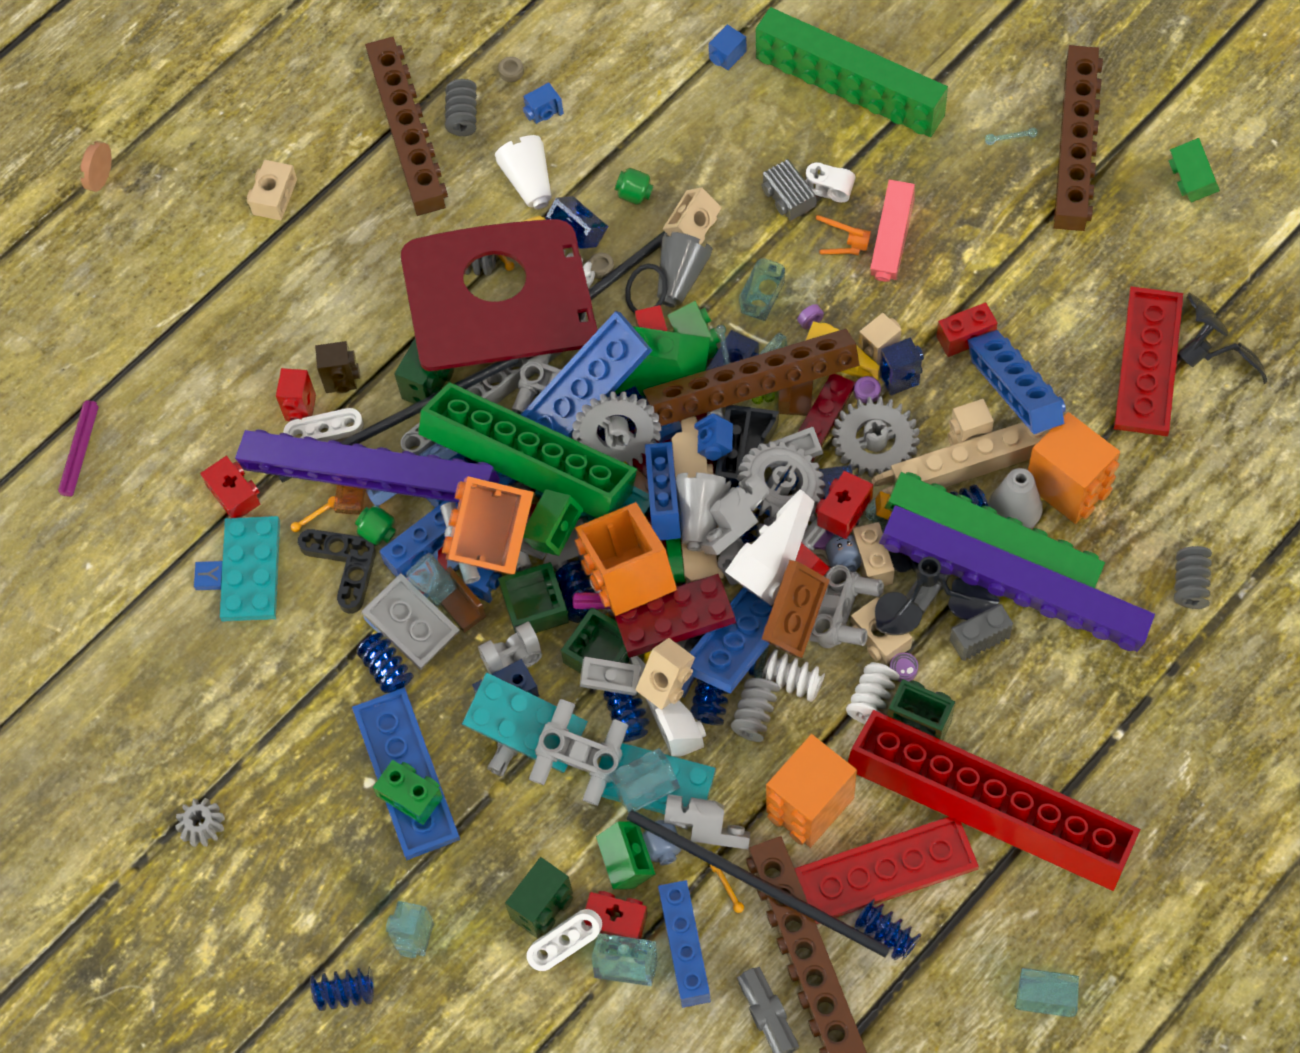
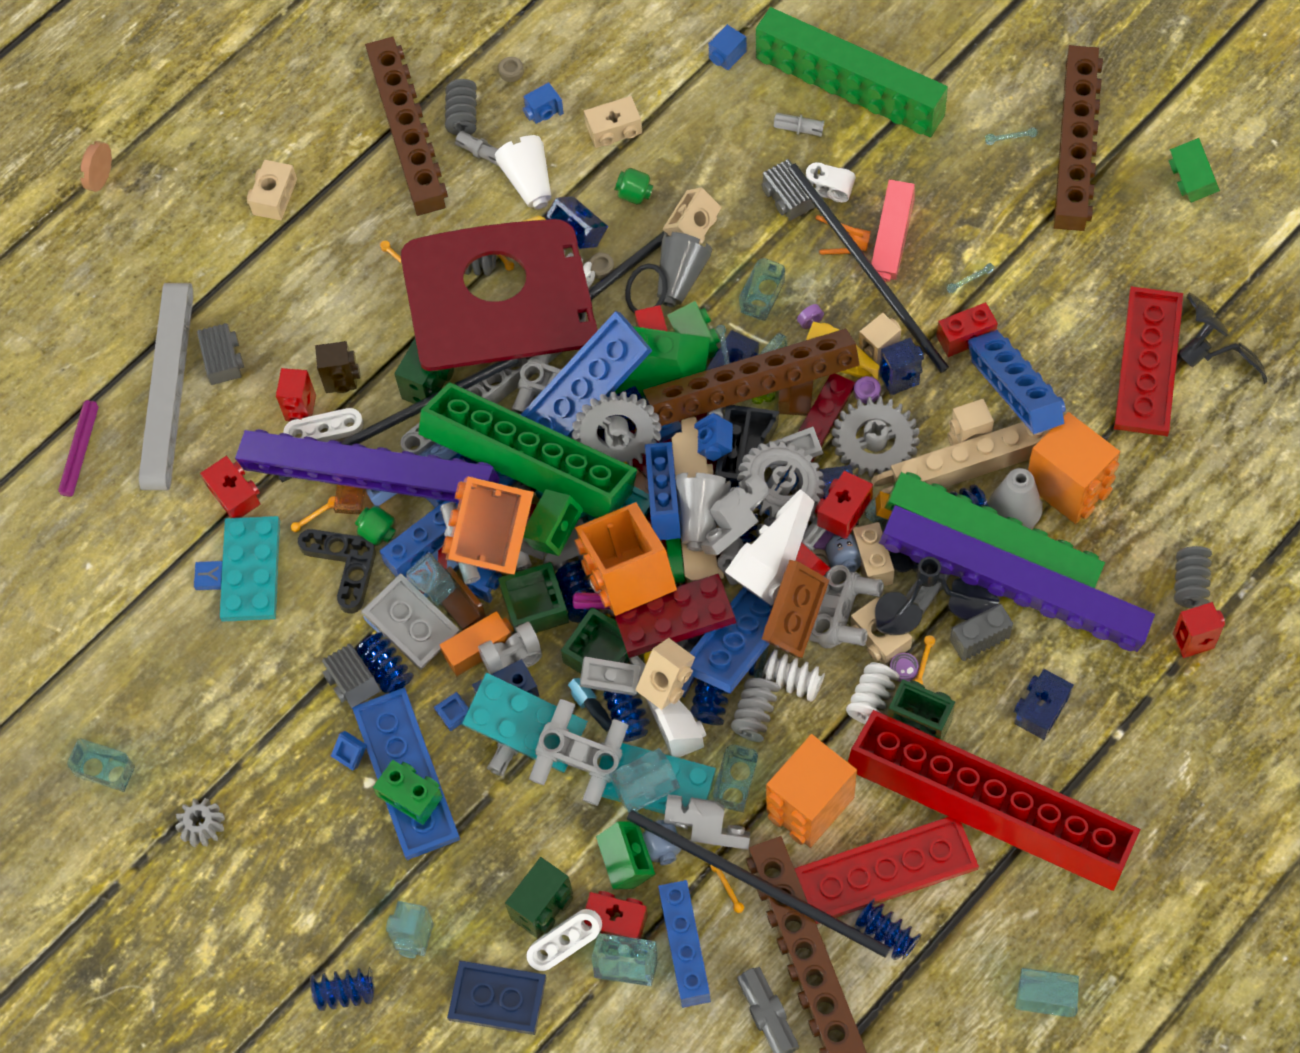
(104, 754): none -> clear light blue piece
(166, 387): none -> light grey beam
(219, 353): none -> dark grey brick
(348, 750): none -> blue tile
(350, 675): none -> dark grey brick
(385, 246): none -> light orange hinge
(452, 711): none -> blue tile
(462, 649): none -> orange brick
(477, 146): none -> light grey pin
(497, 997): none -> dark blue plate
(586, 698): none -> piece
(613, 122): none -> tan brick
(737, 754): none -> clear light blue piece
(799, 124): none -> light grey axle
(868, 268): none -> black piece
(929, 642): none -> light orange hinge
(951, 288): none -> clear light blue hinge
(1038, 718): none -> clear blue brick
(1198, 629): none -> red brick

